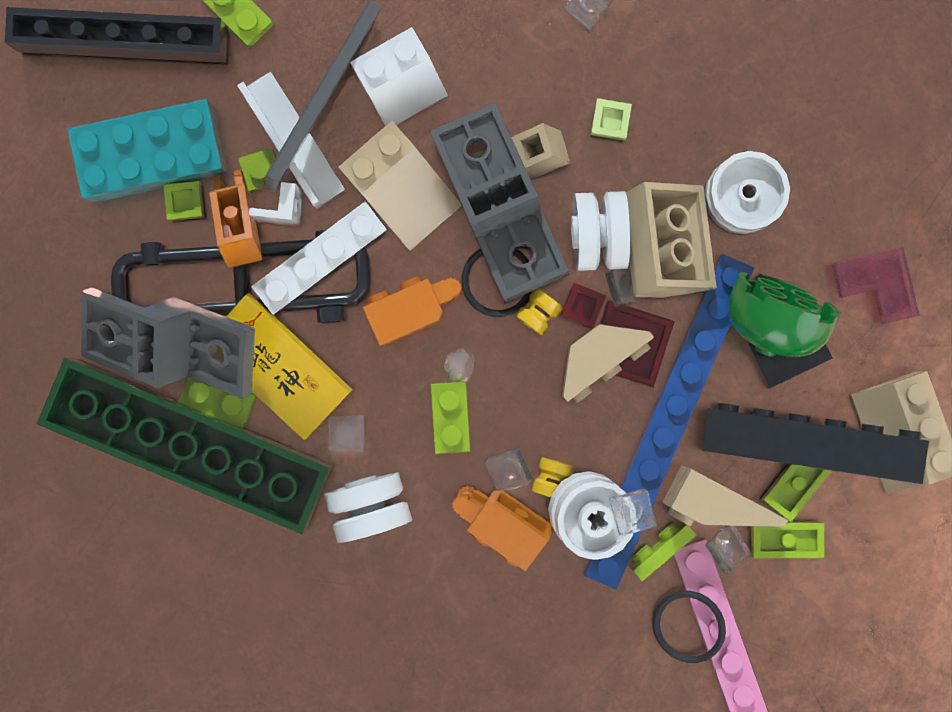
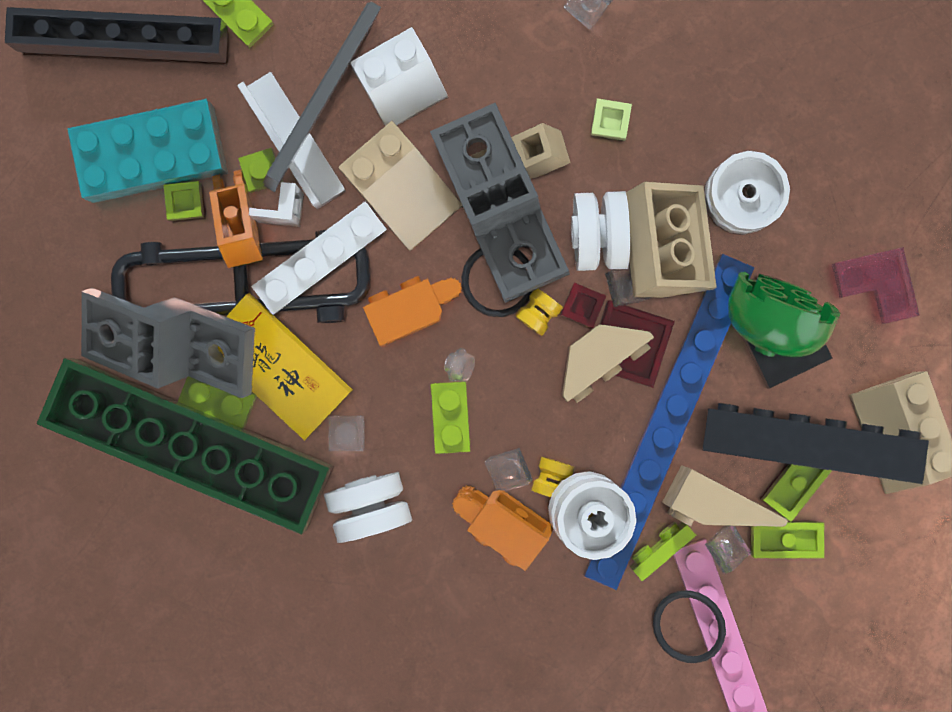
(632, 512): clear plate -> none

